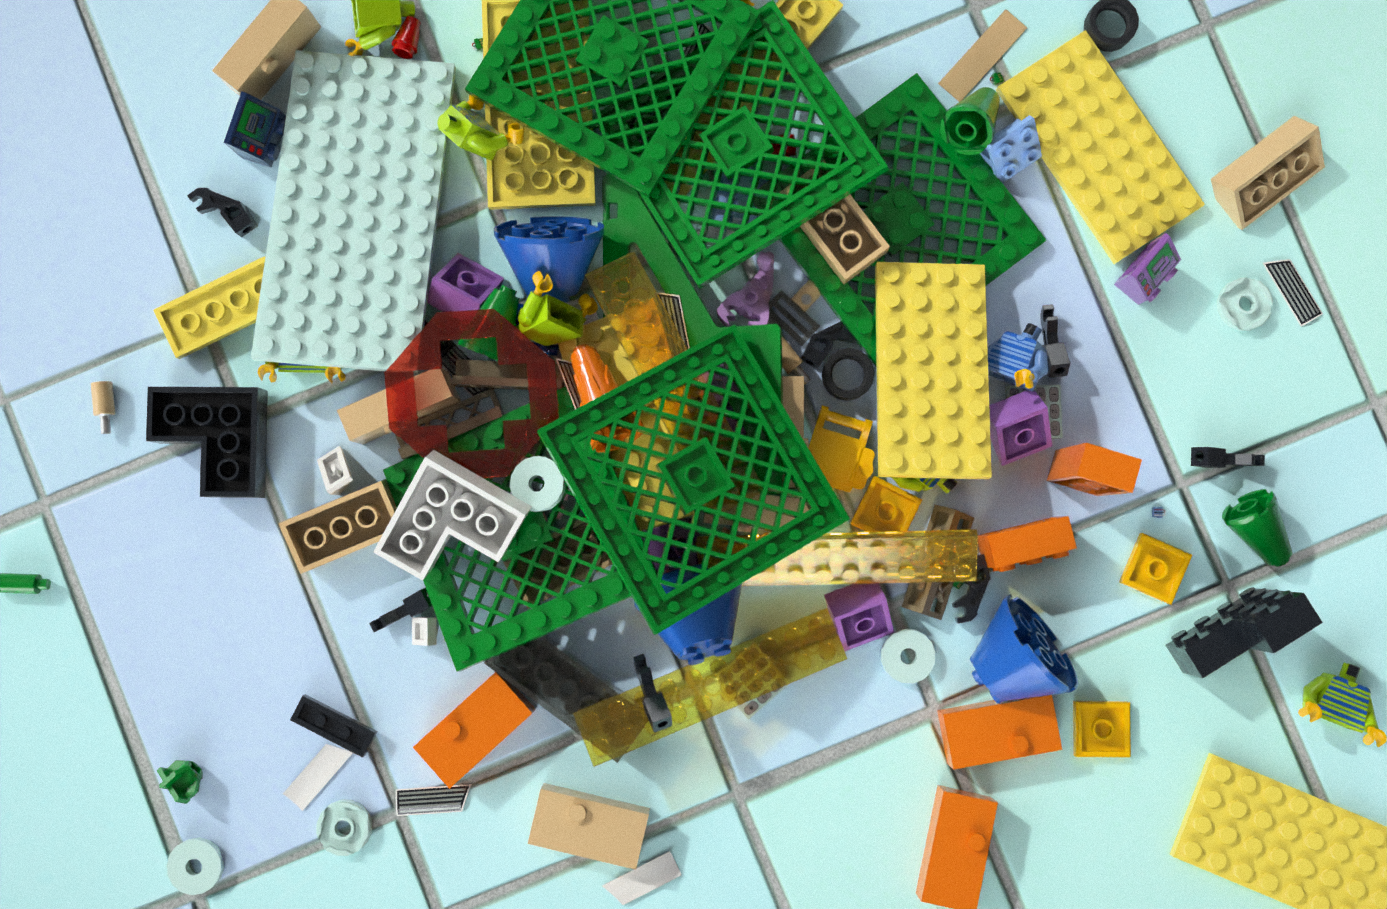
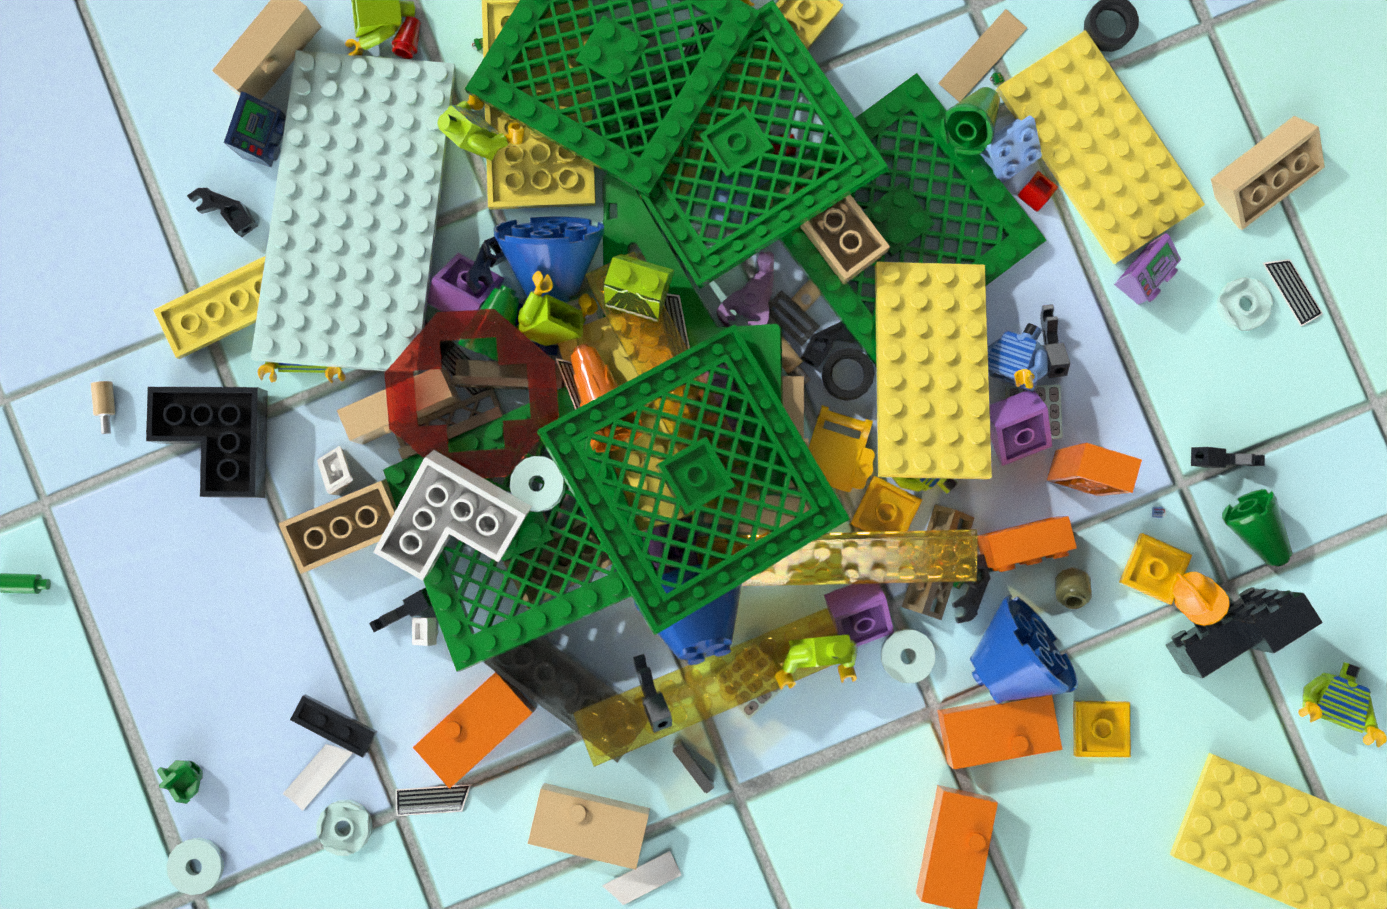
(481, 267): none -> black piece
(637, 287): none -> lime slope
(693, 767): none -> dark grey tile
(819, 652): none -> lime torso
(1037, 191): none -> red slope
(1073, 588): none -> olive head
(1200, 598): none -> light orange piece

